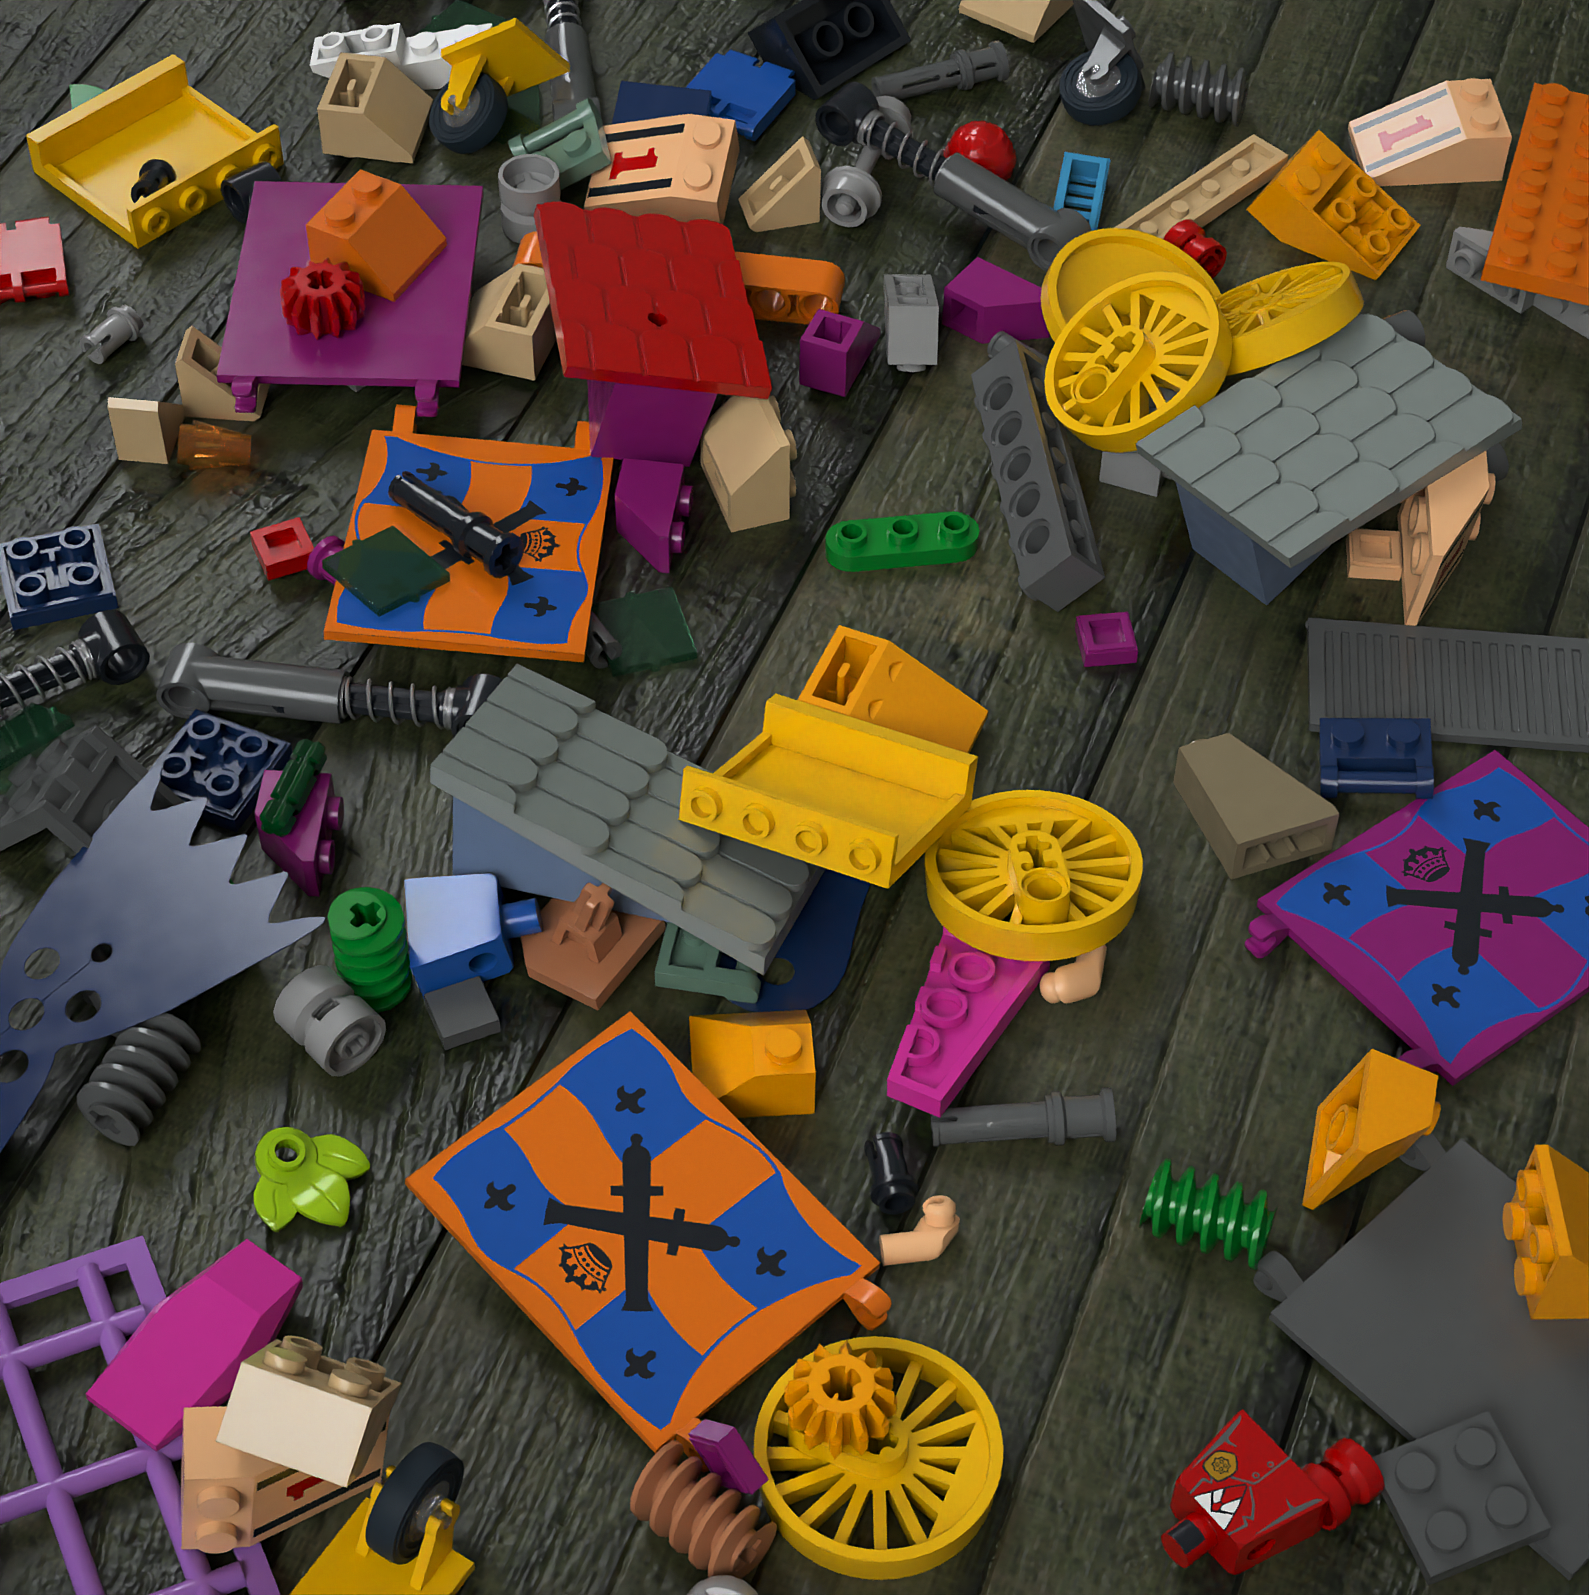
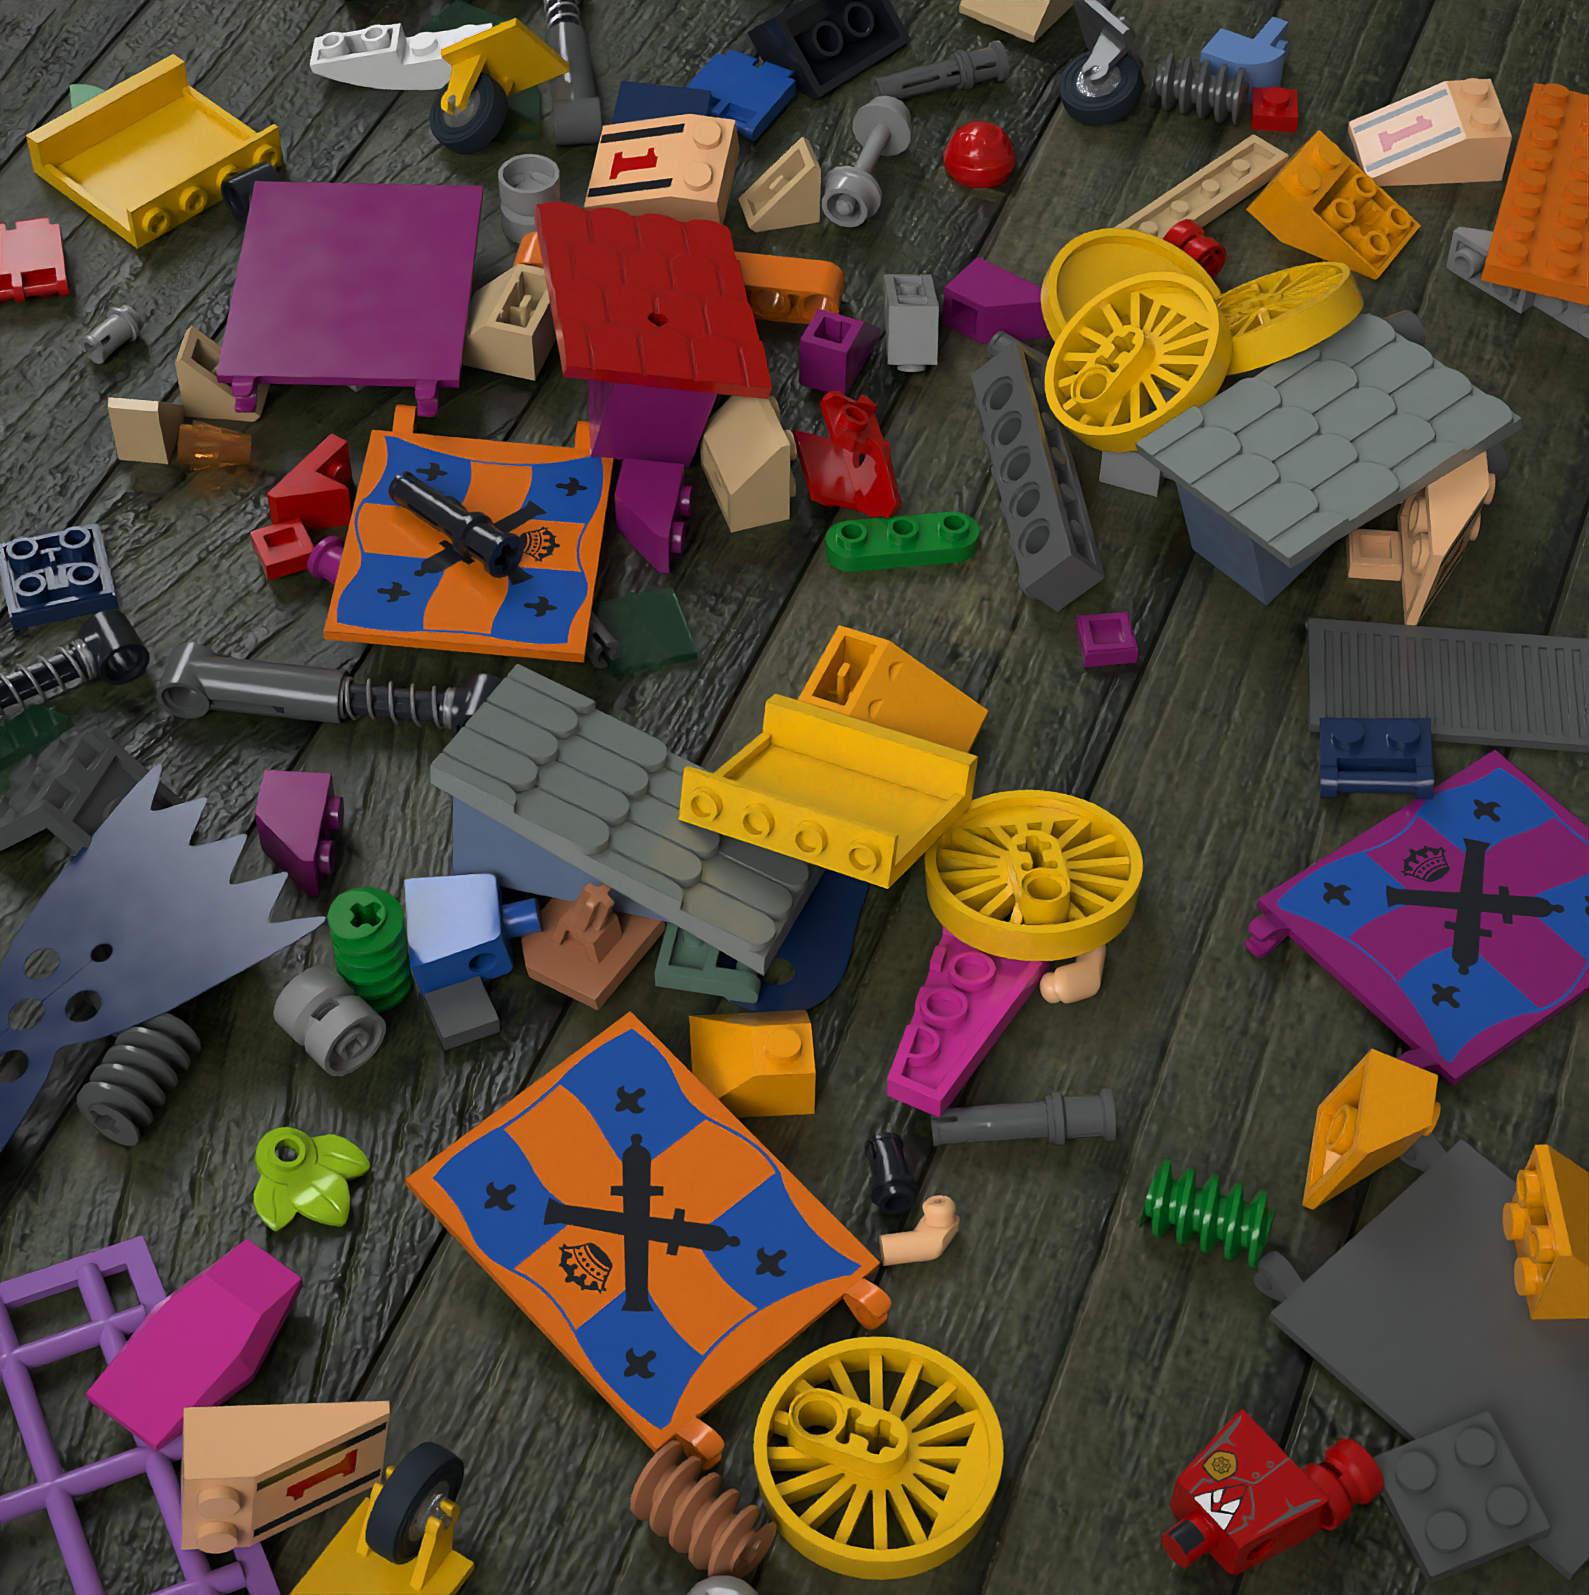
(152, 177): black pin -> none
(220, 763): dark blue tile -> none
(293, 788): dark green axle -> none
(308, 1409): tan slope -> none
(316, 488): none -> red slope
(322, 298): red gear -> none
(372, 110): tan slope -> none
(377, 233): orange slope -> none
(386, 570): clear green piece -> none
(578, 153): sand green plate -> none
(728, 1456): magenta tile -> none
(824, 1418): light orange gear -> none
(833, 462): none -> red piece
(855, 117): piece -> none
(1084, 170): dark azure slope -> none
(1250, 806): dark tan slope -> none
(1259, 56): none -> medium blue brick
(1273, 109): none -> red plate

